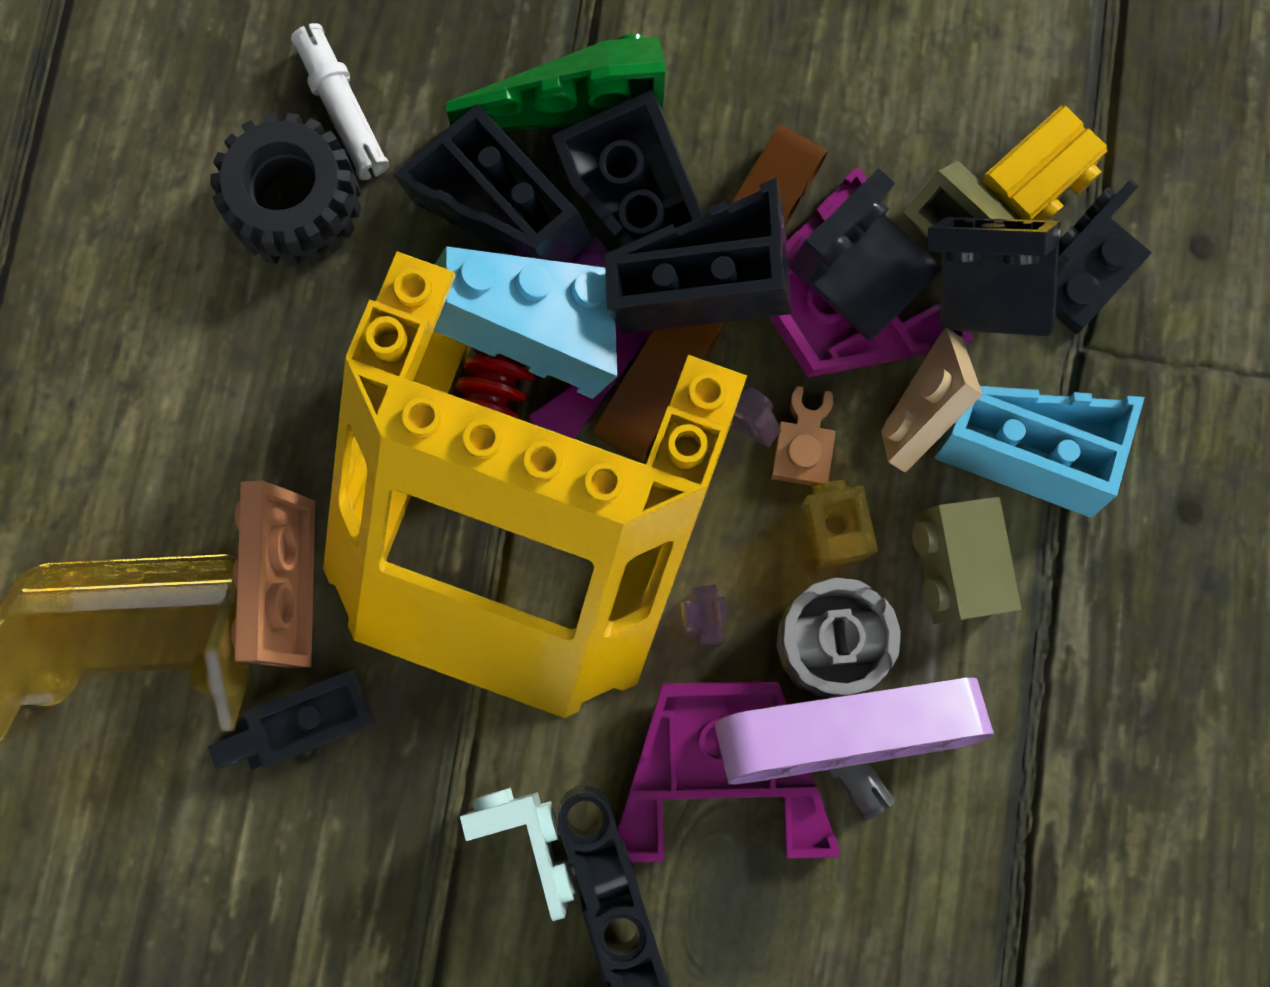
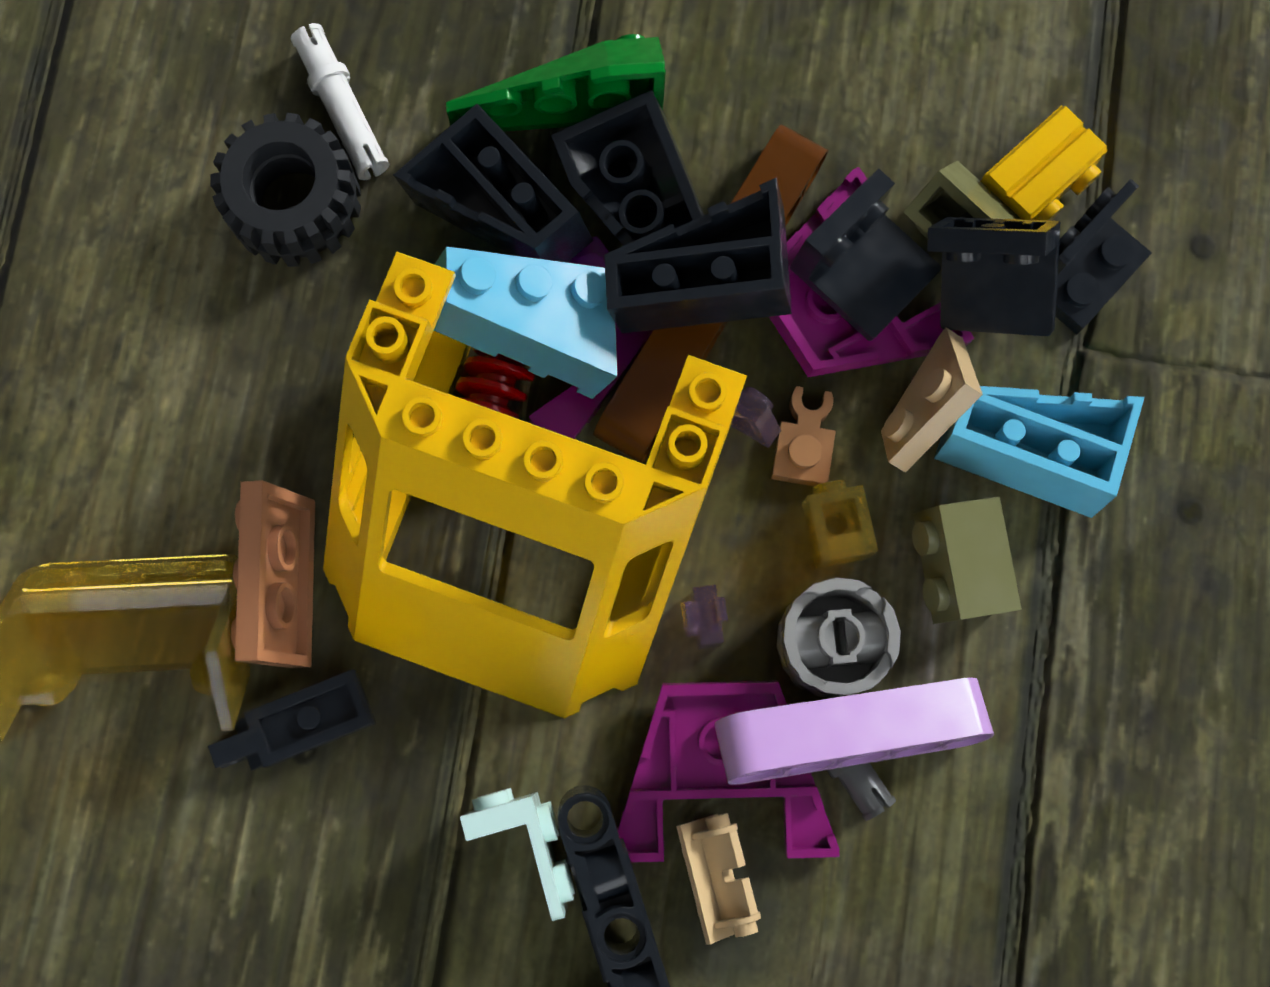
(722, 902): none -> tan hinge

